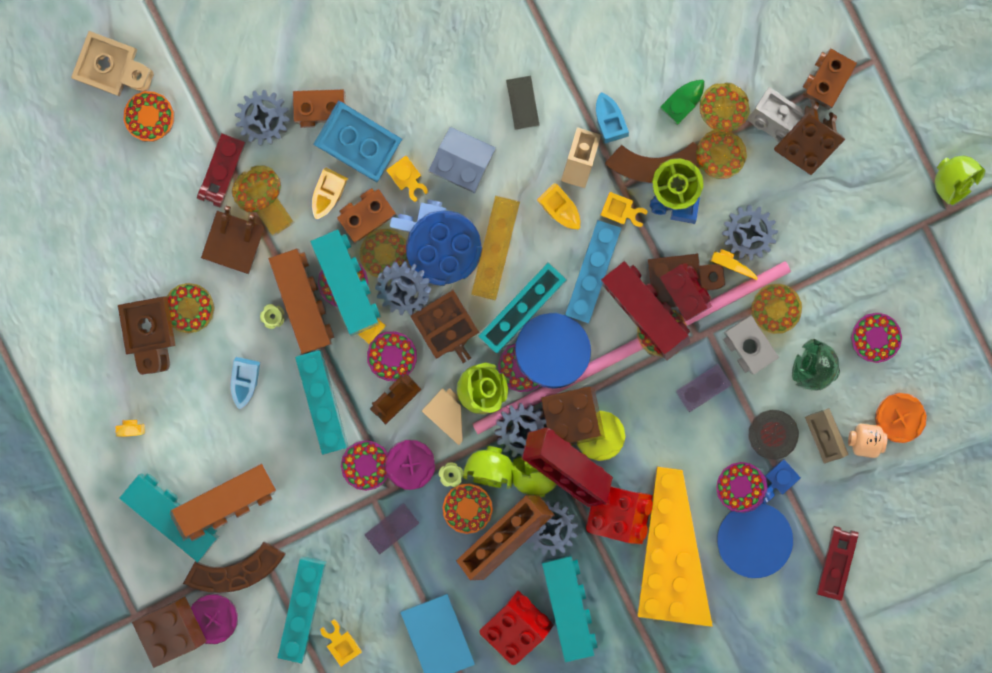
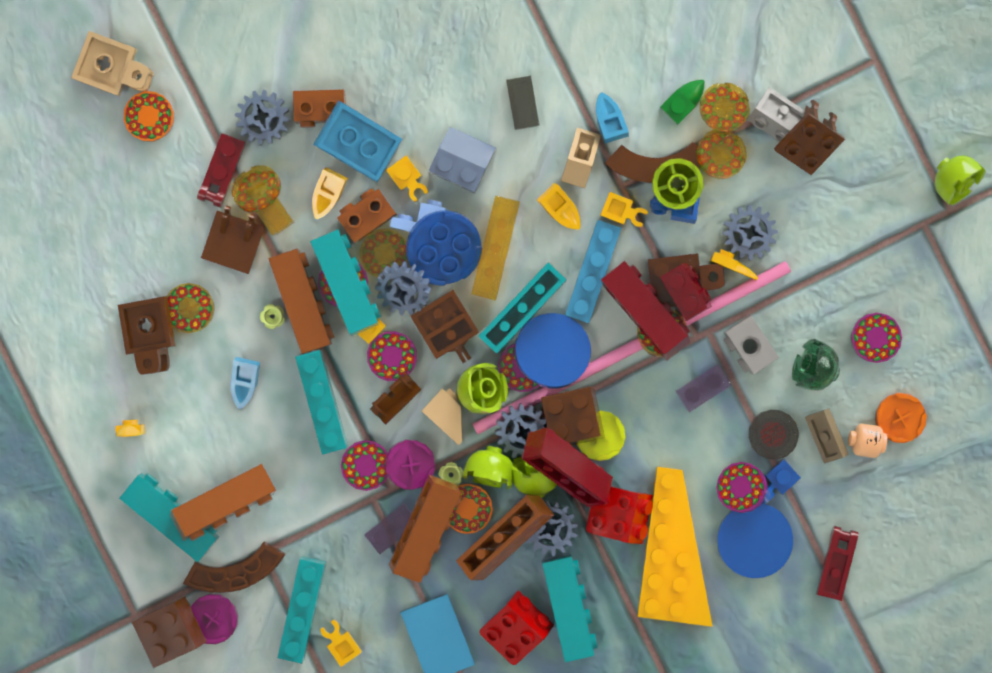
(425, 529): none -> dark orange brick
(776, 308): clear yellow tile -> none
(829, 78): dark orange brick -> none

